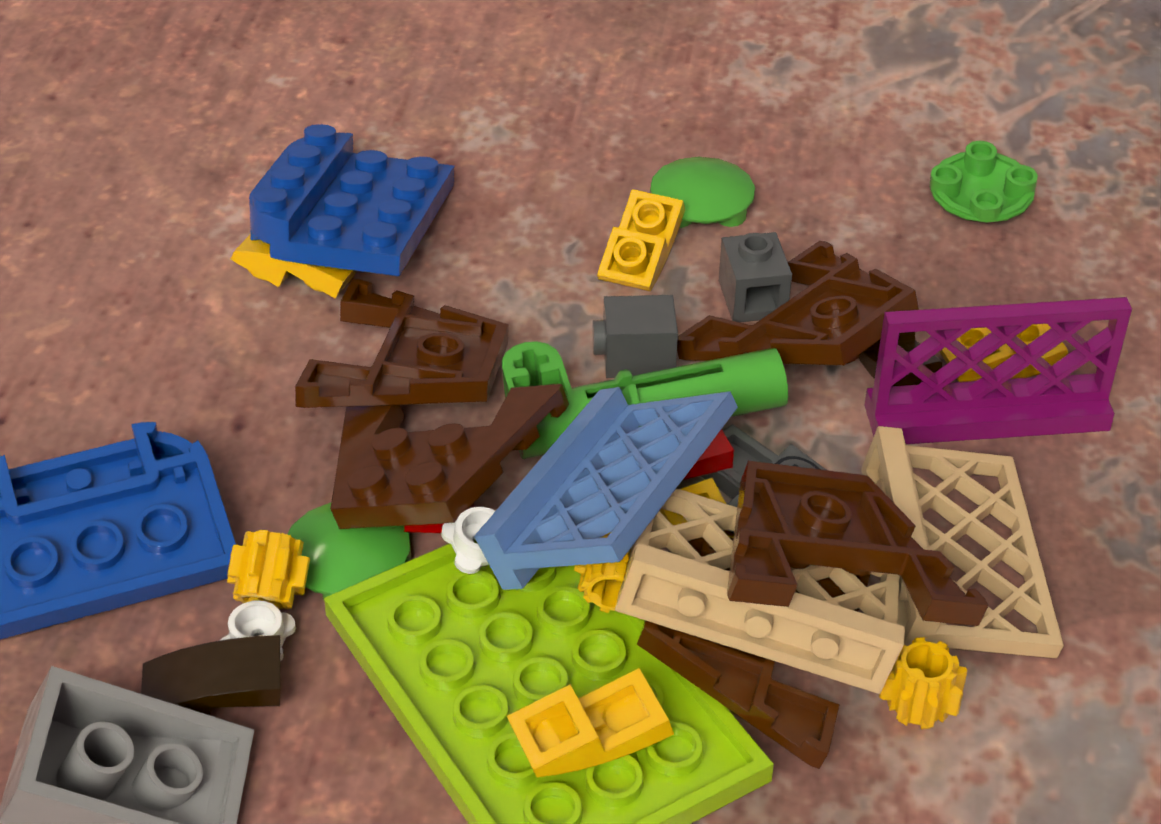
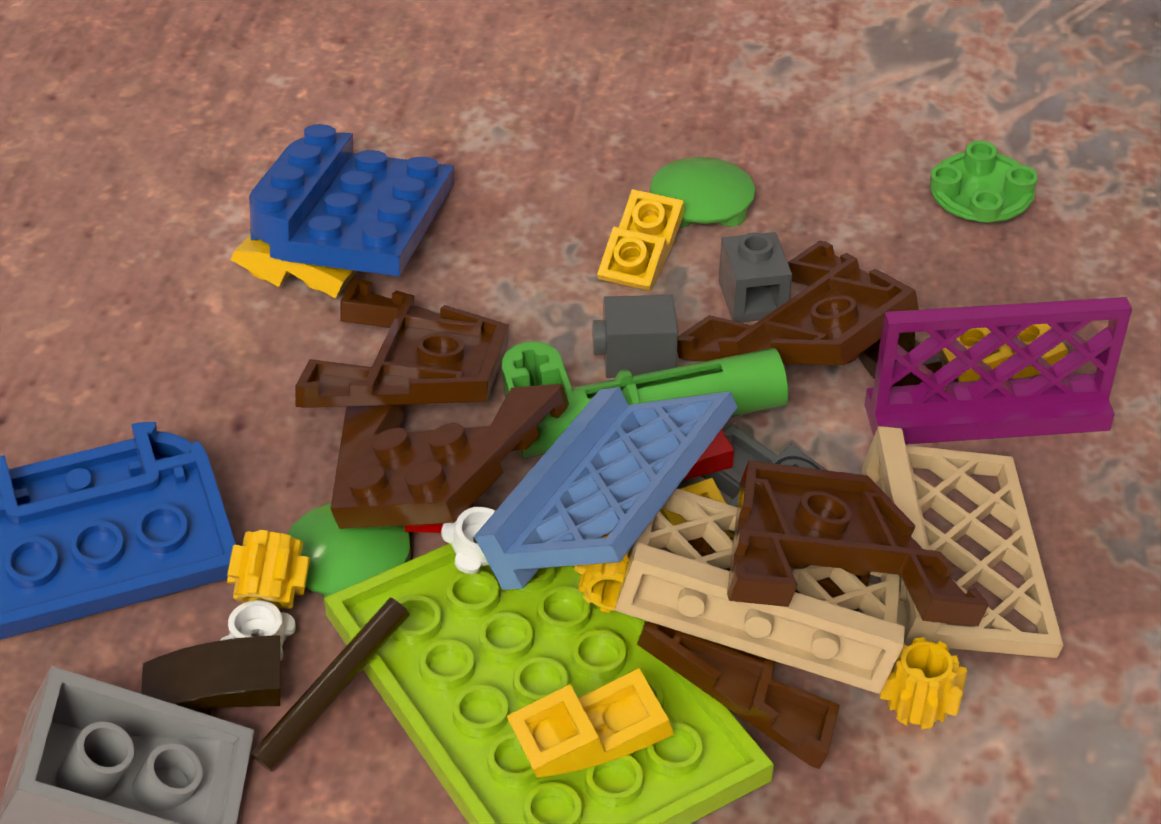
(330, 684): none -> dark brown bar

